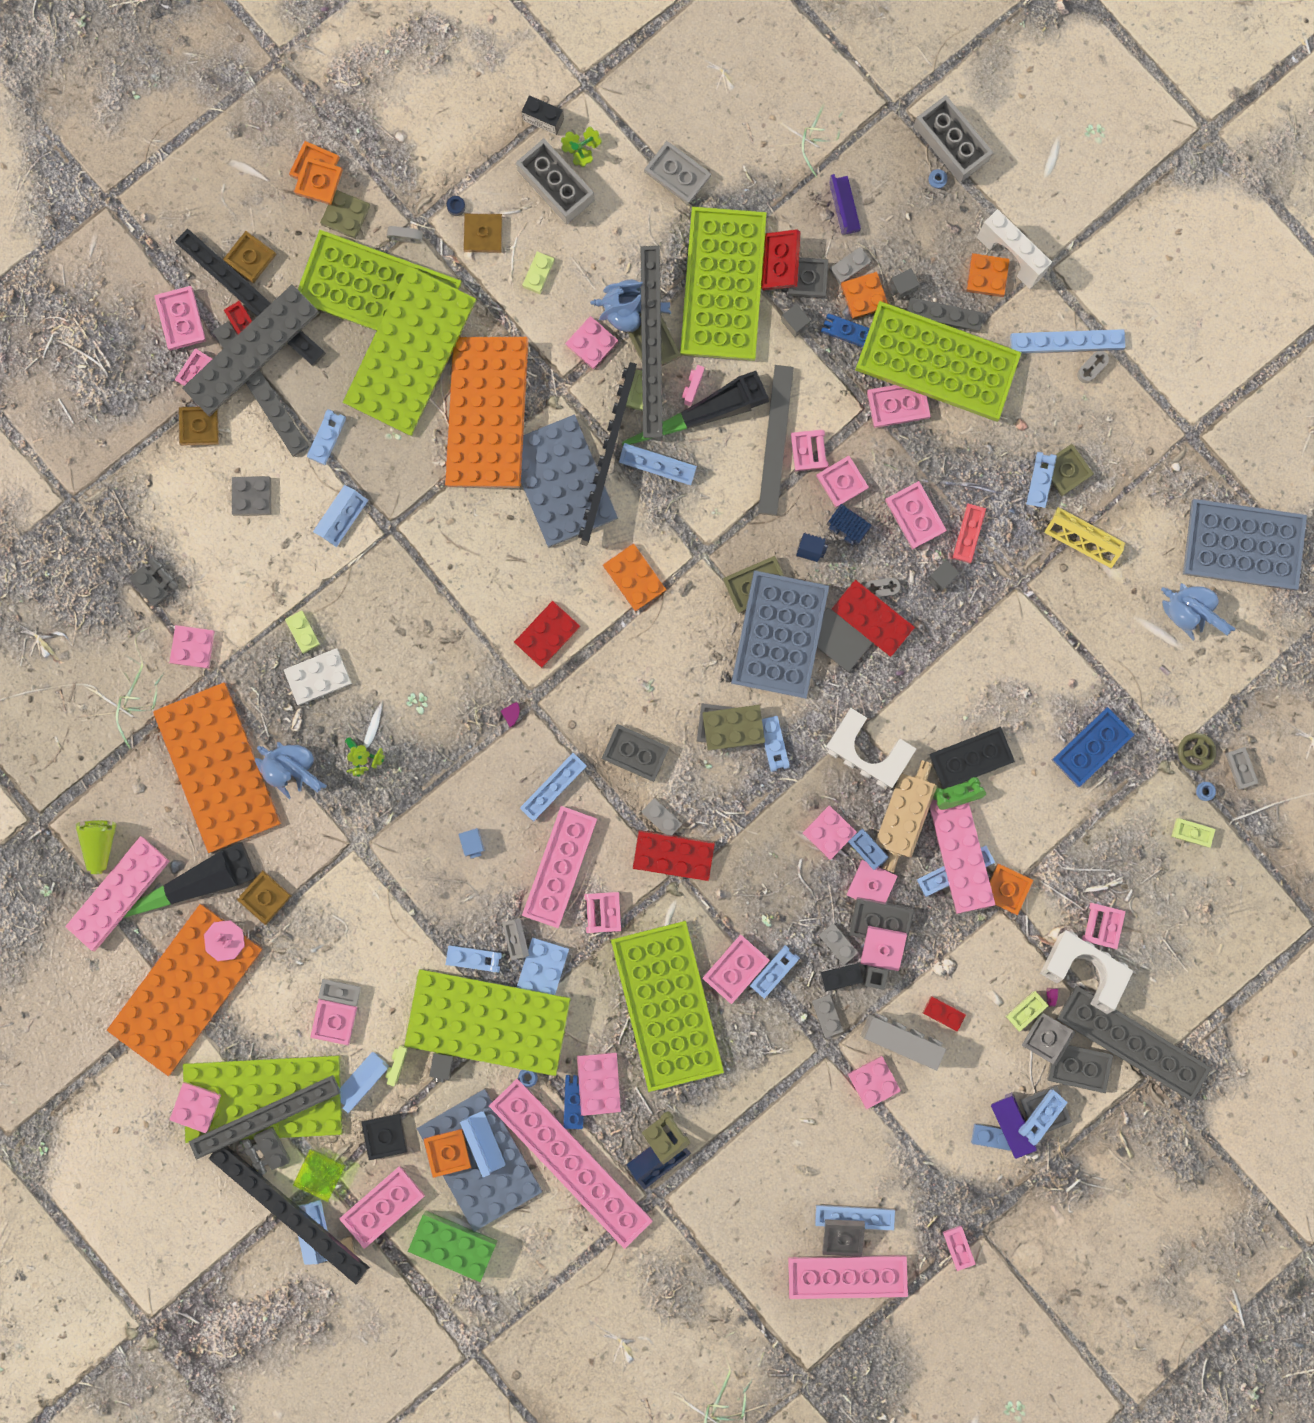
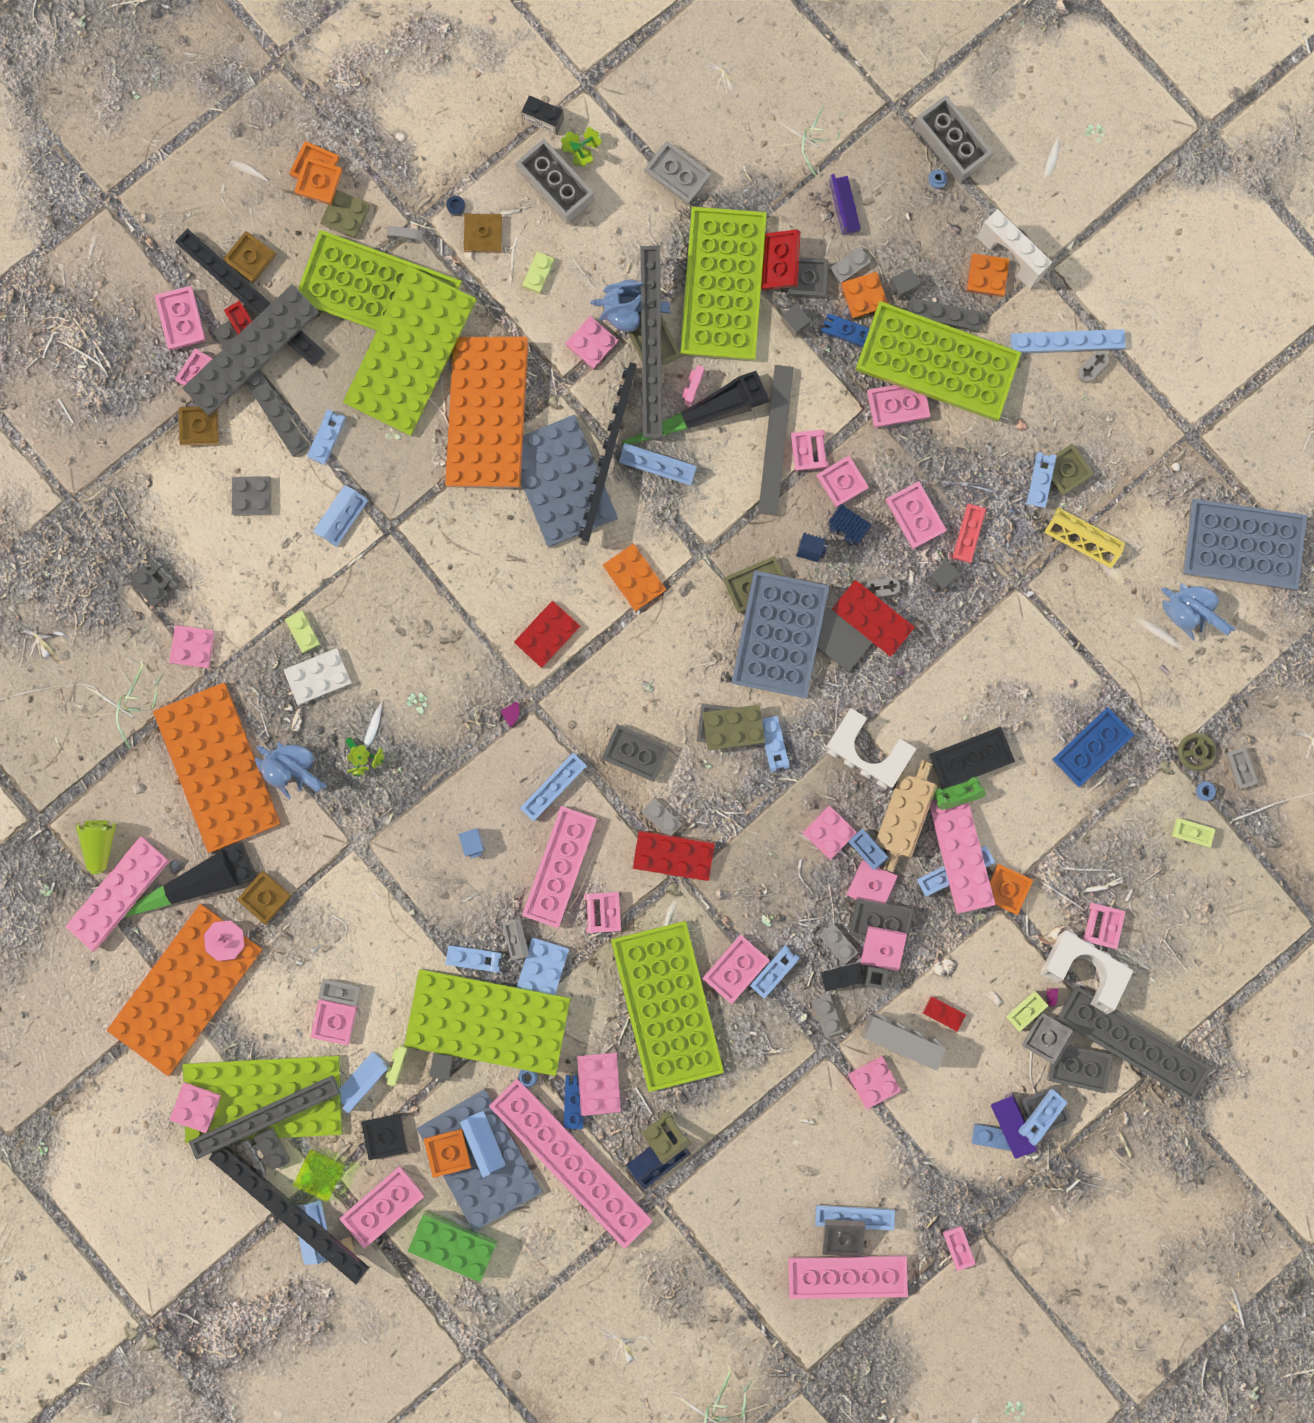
(635, 397): yellowish green plate -> none

